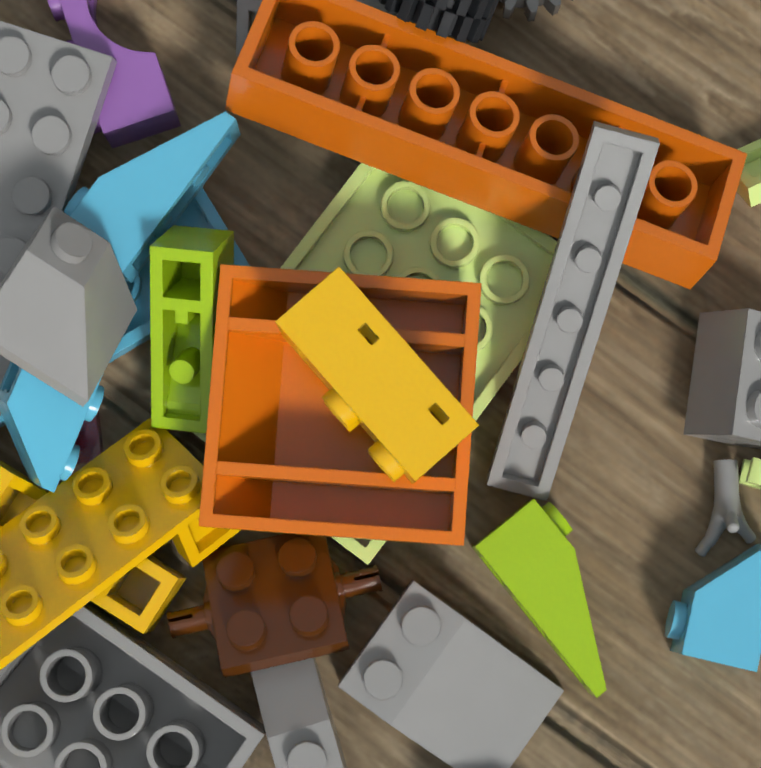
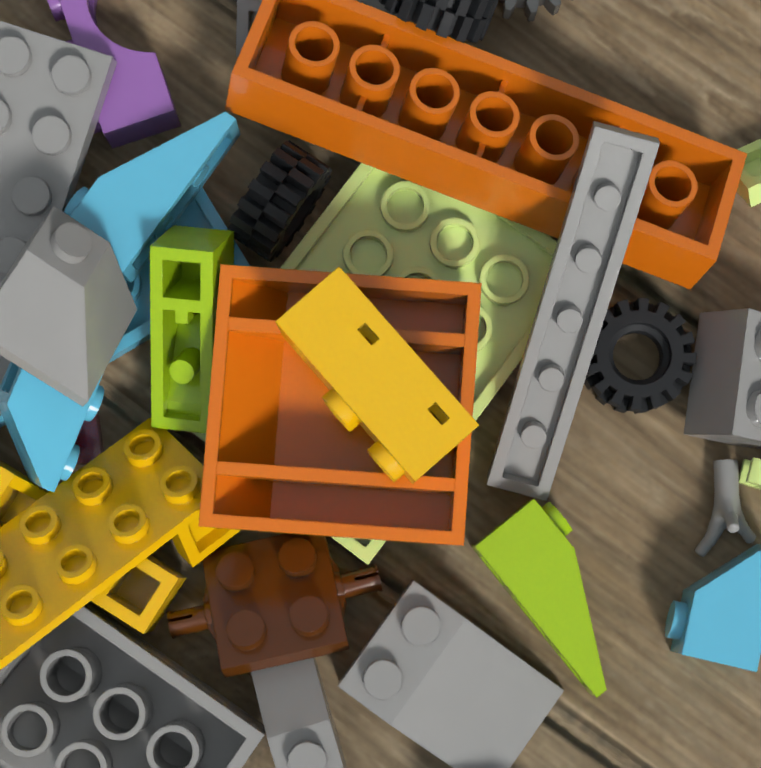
(279, 200): none -> black tyre
(673, 349): none -> black tyre

